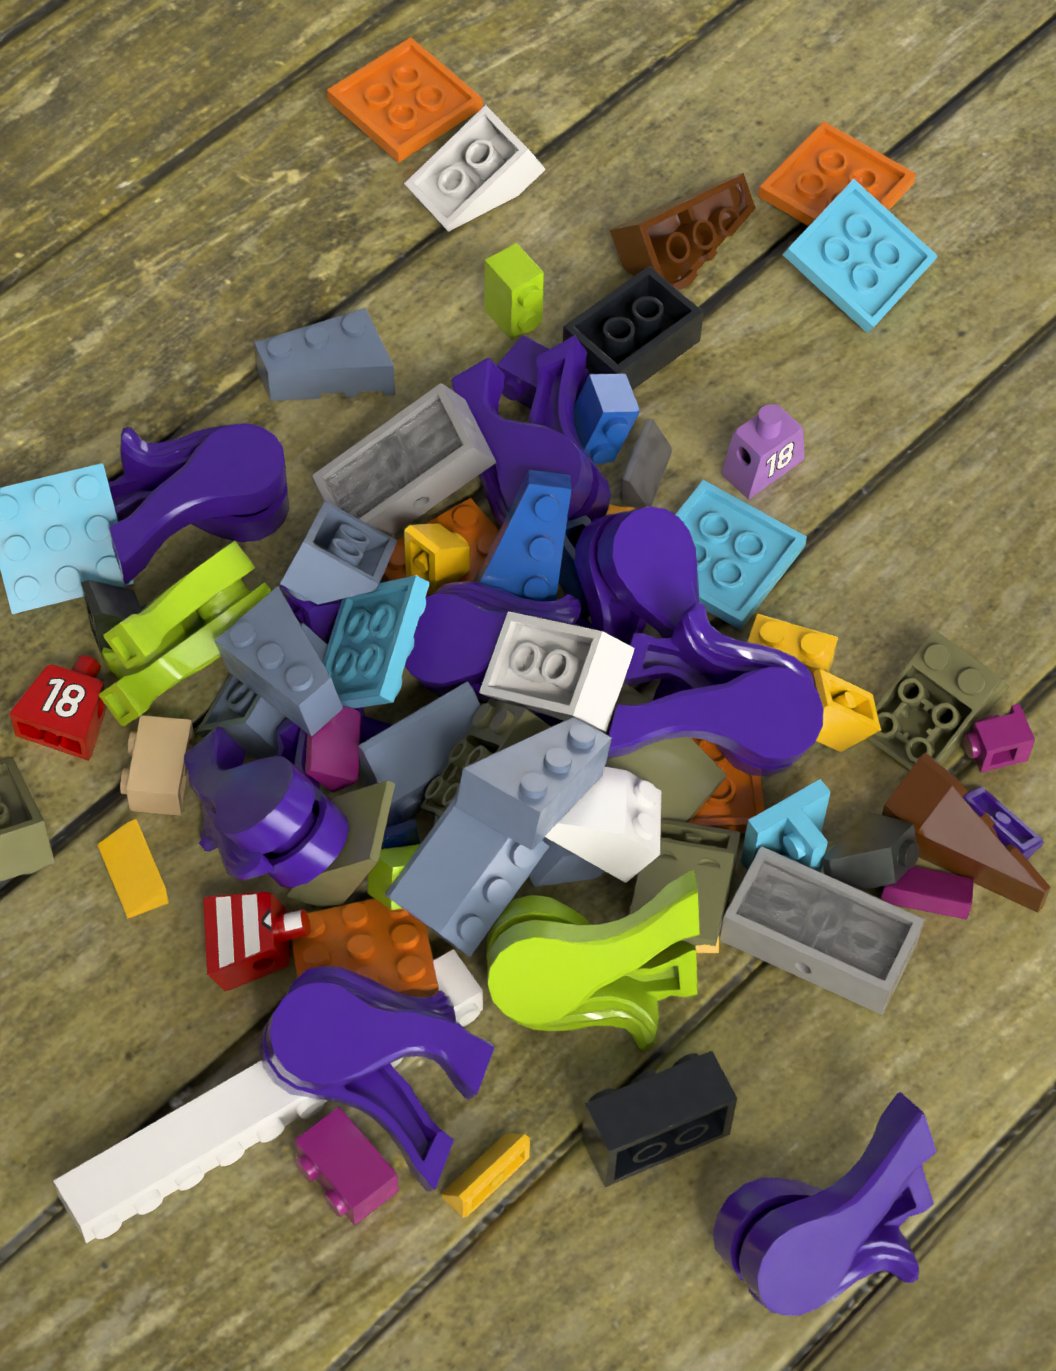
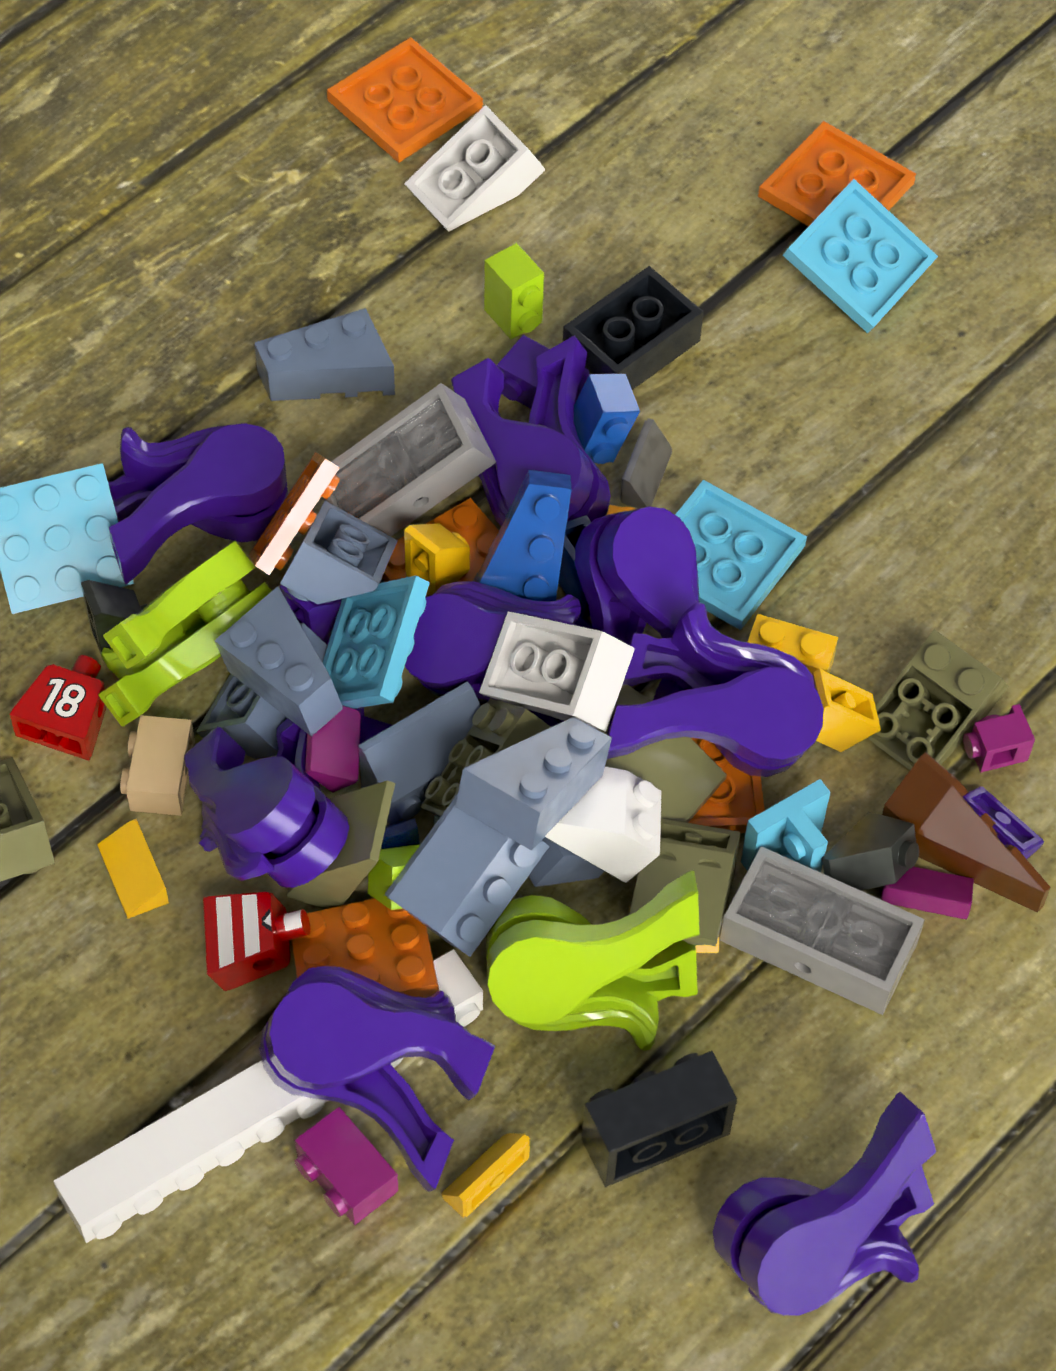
(294, 514): none -> plate
(684, 232): reddish brown wedge -> none
(763, 450): medium lavender torso -> none

